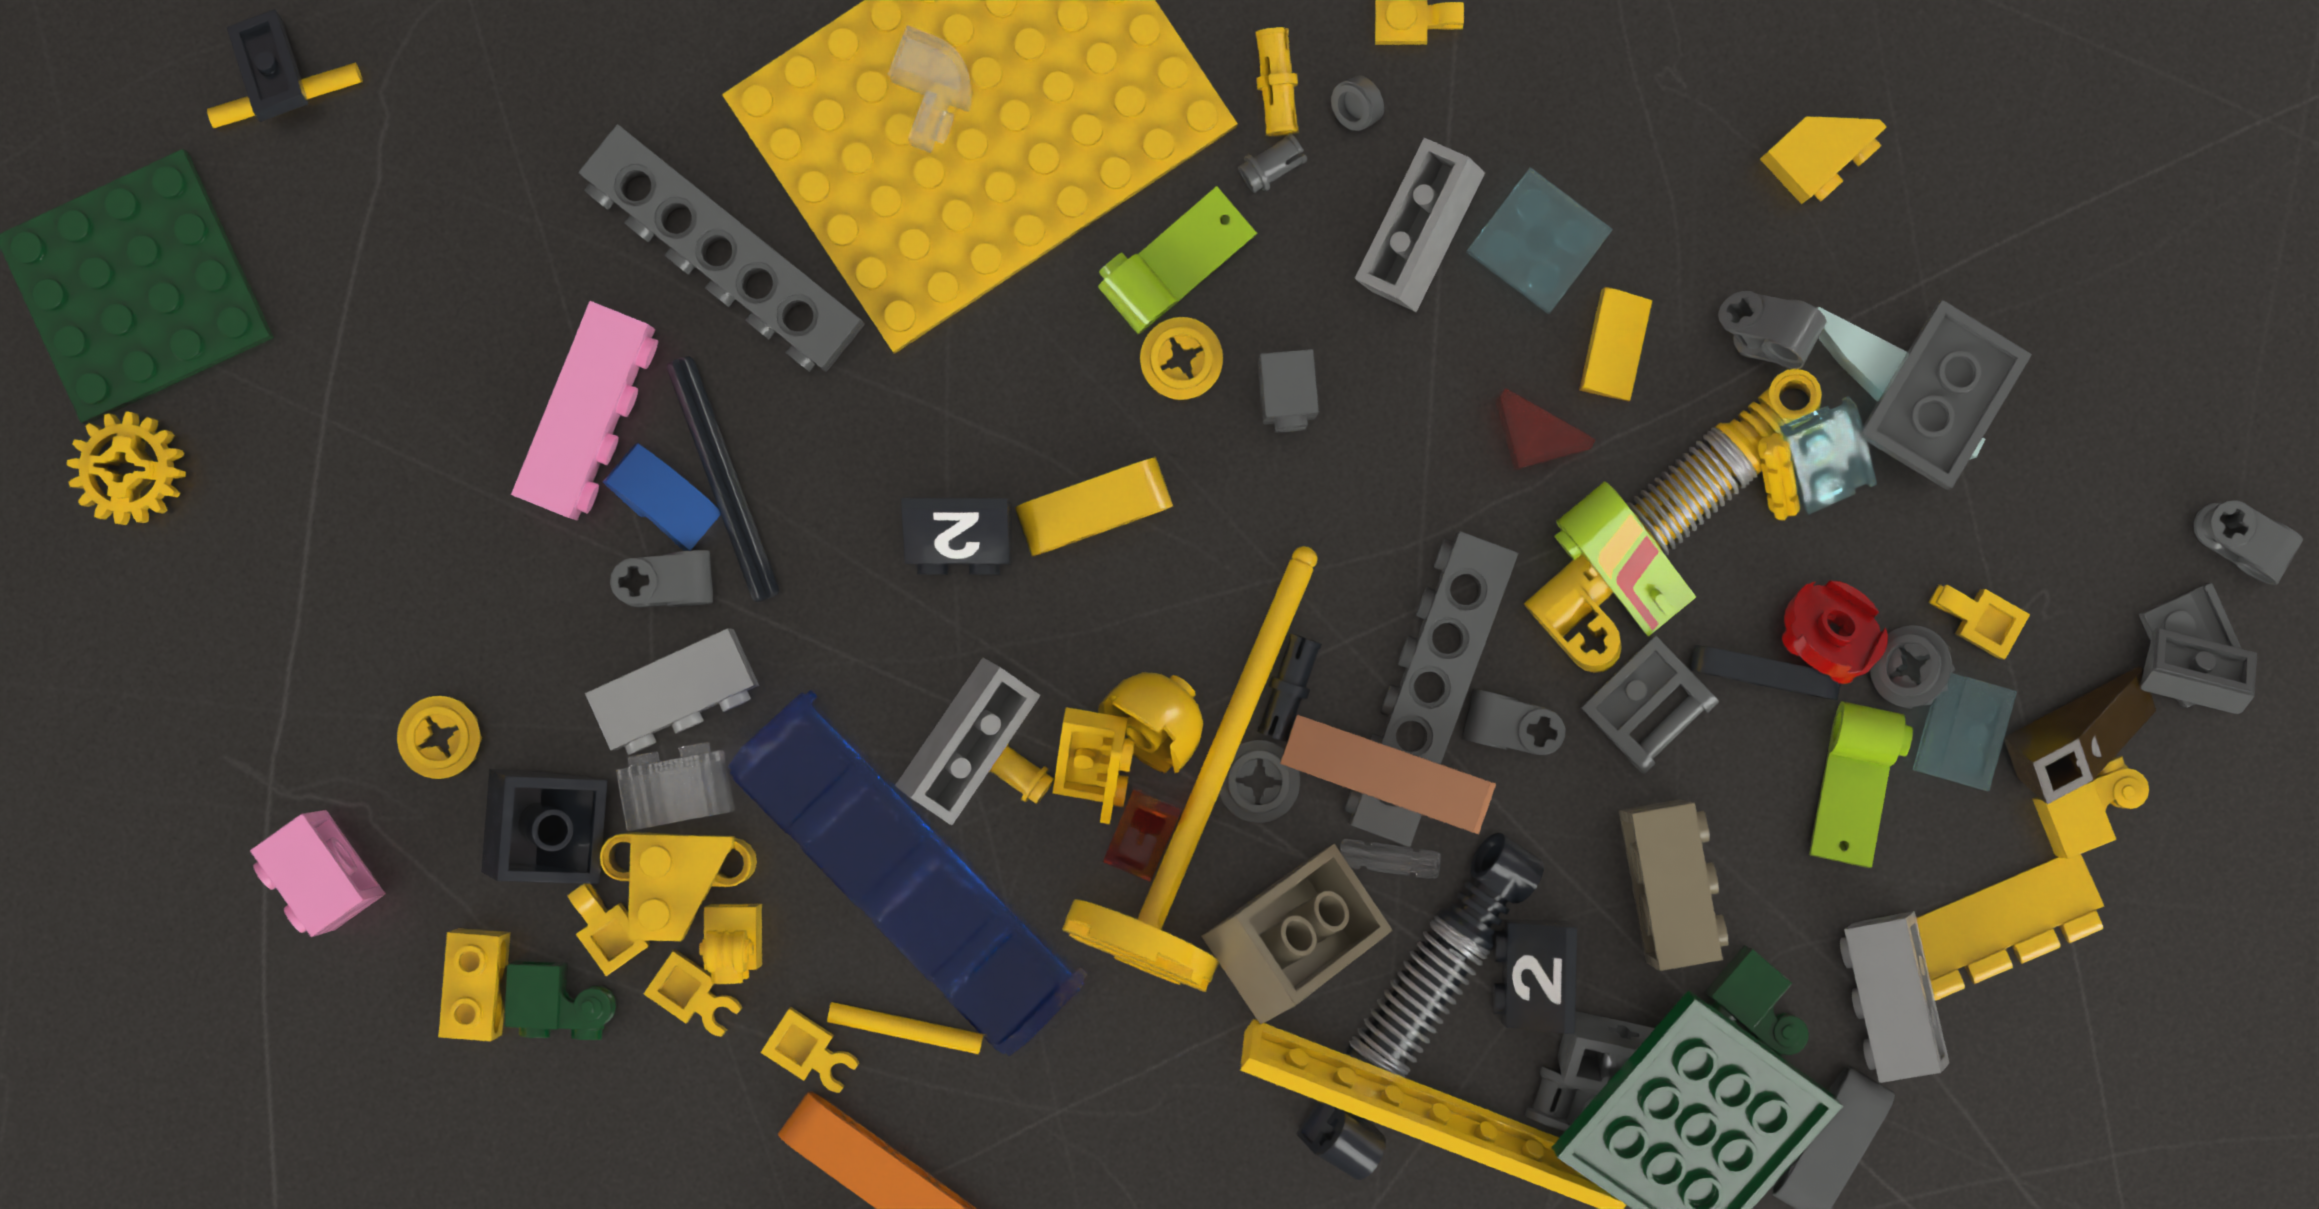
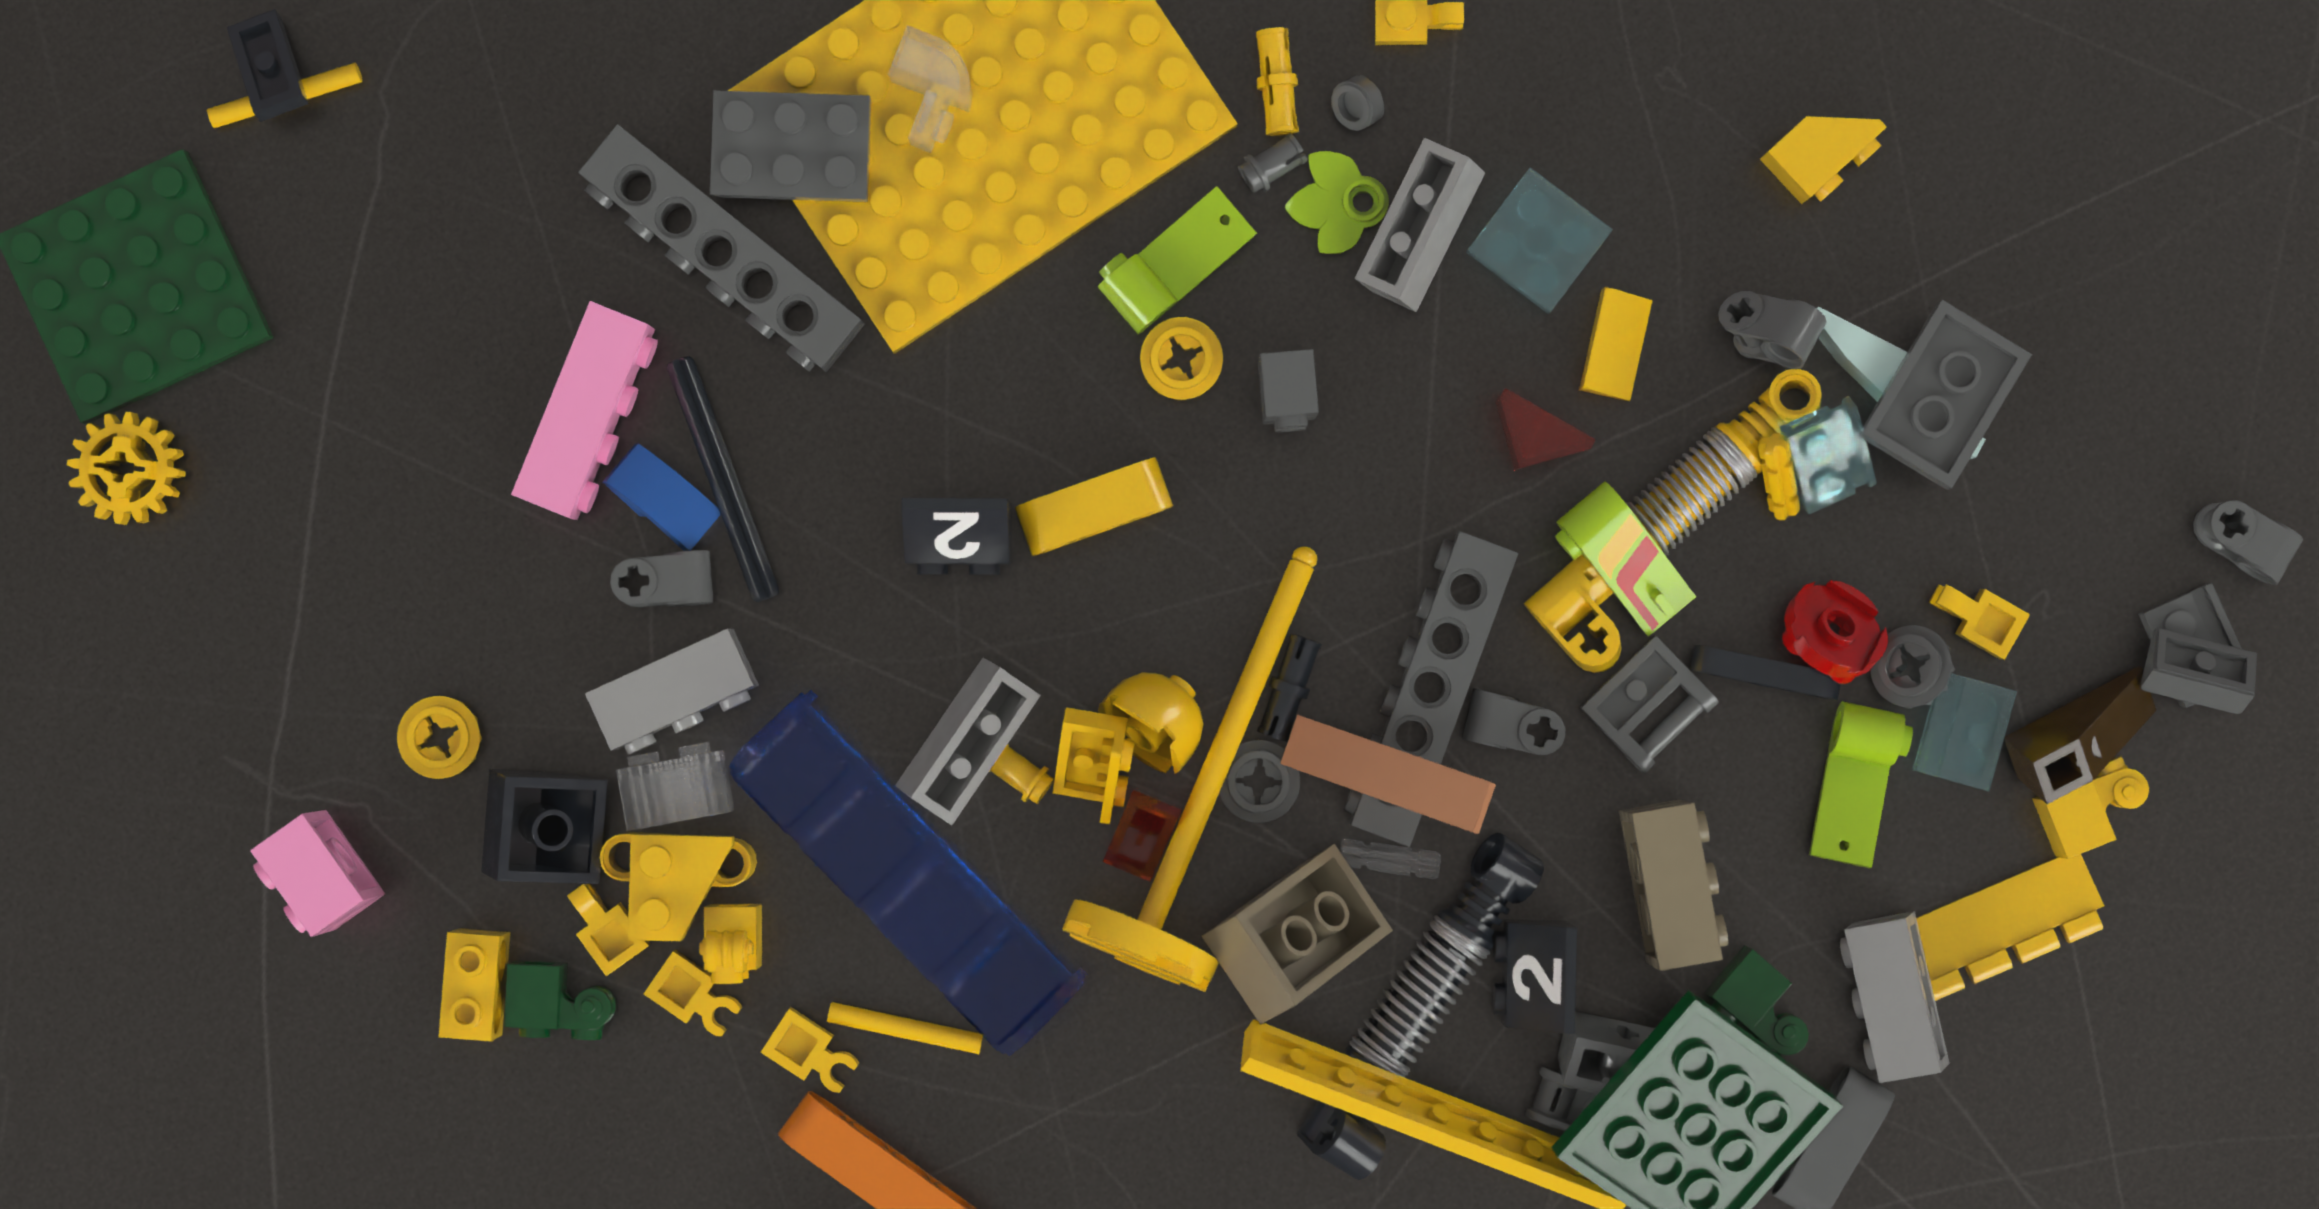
(790, 146): none -> dark grey plate
(1330, 205): none -> lime plate

